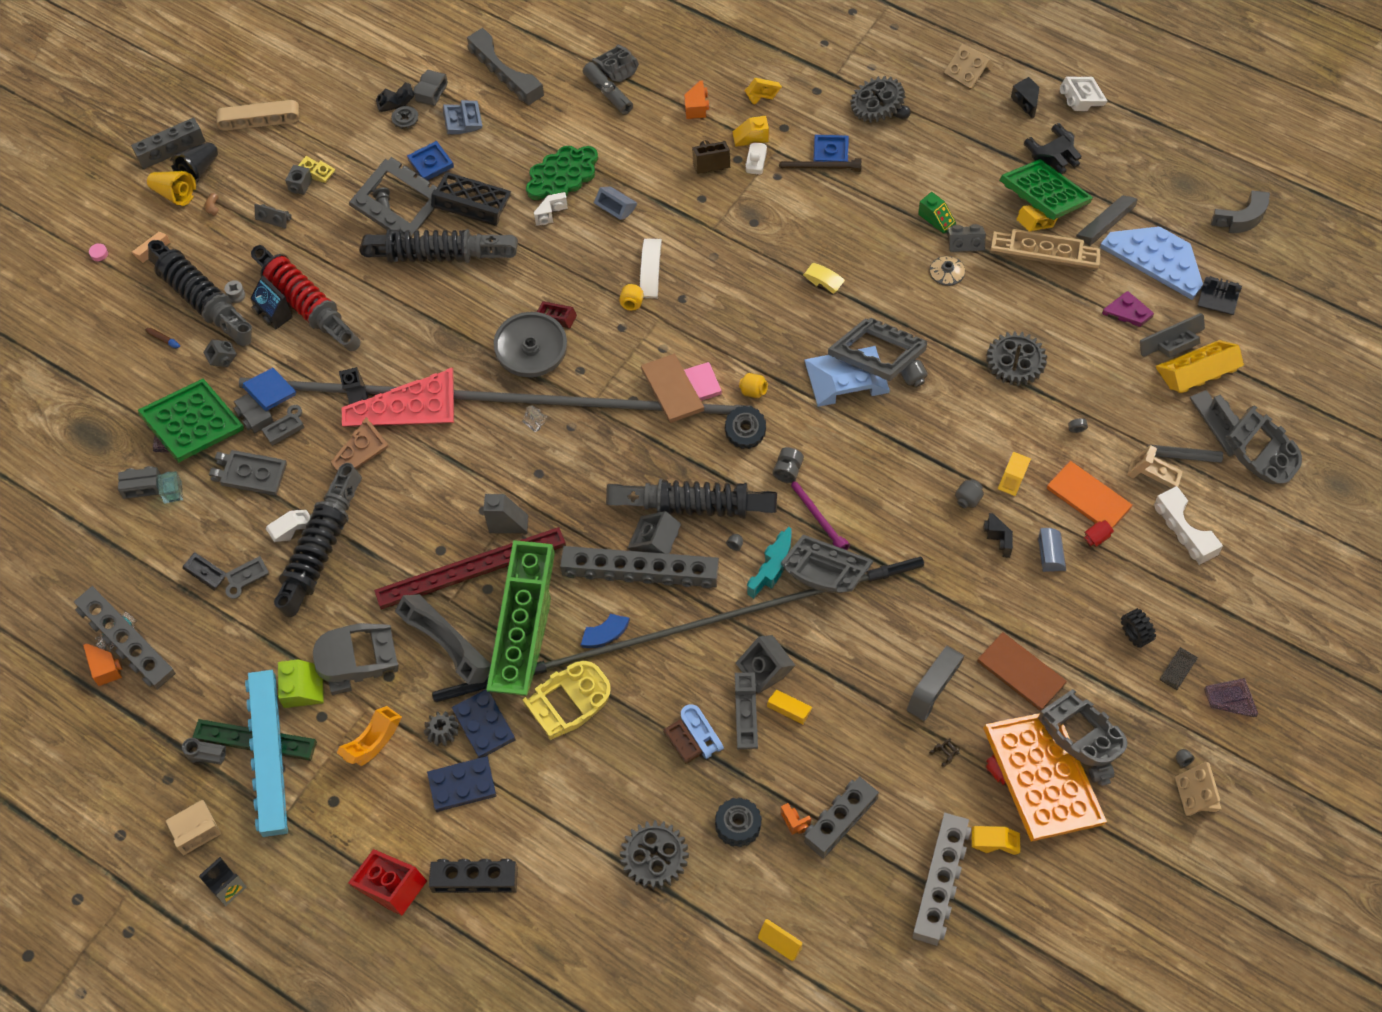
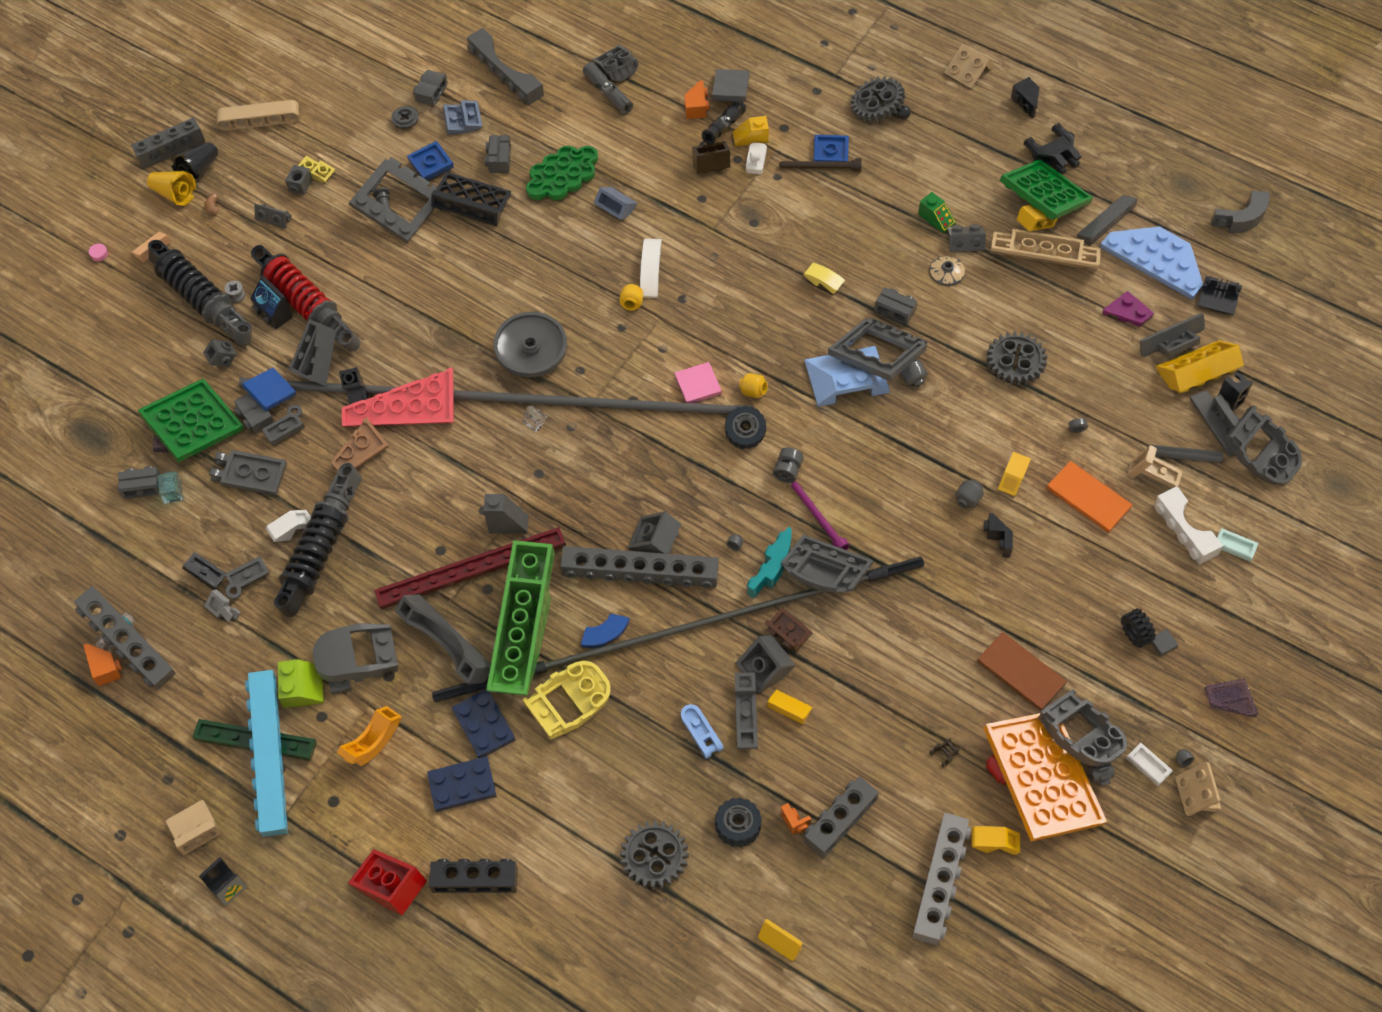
(158, 335): reddish brown piece -> none
(205, 751): dark grey piece -> none
(218, 605): none -> light grey plate
(314, 353): none -> dark grey wedge
(391, 100): black slope -> none
(433, 728): dark grey gear -> none
(437, 246): black piece -> none
(498, 154): none -> dark grey brick
(553, 202): white slope -> none
(568, 313): dark red slope -> none
(668, 497): black piece -> none
(672, 388): medium nougat tile -> none
(682, 741): reddish brown plate -> none
(723, 122): none -> black piece
(730, 85): none -> dark grey tile
(762, 88): yellow plate -> none
(789, 629): none -> reddish brown bracket
(895, 305): none -> dark grey brick
(934, 682): dark grey beam -> none
(1051, 550): sand blue brick -> none
(1082, 93): white plate -> none
(1098, 533): red brick -> none
(1149, 764): none -> white tile
(1164, 643): none -> dark grey tile
(1178, 668): clear smoke tile -> none
(1235, 392): none -> black hinge
(1237, 544): none -> light aqua tile

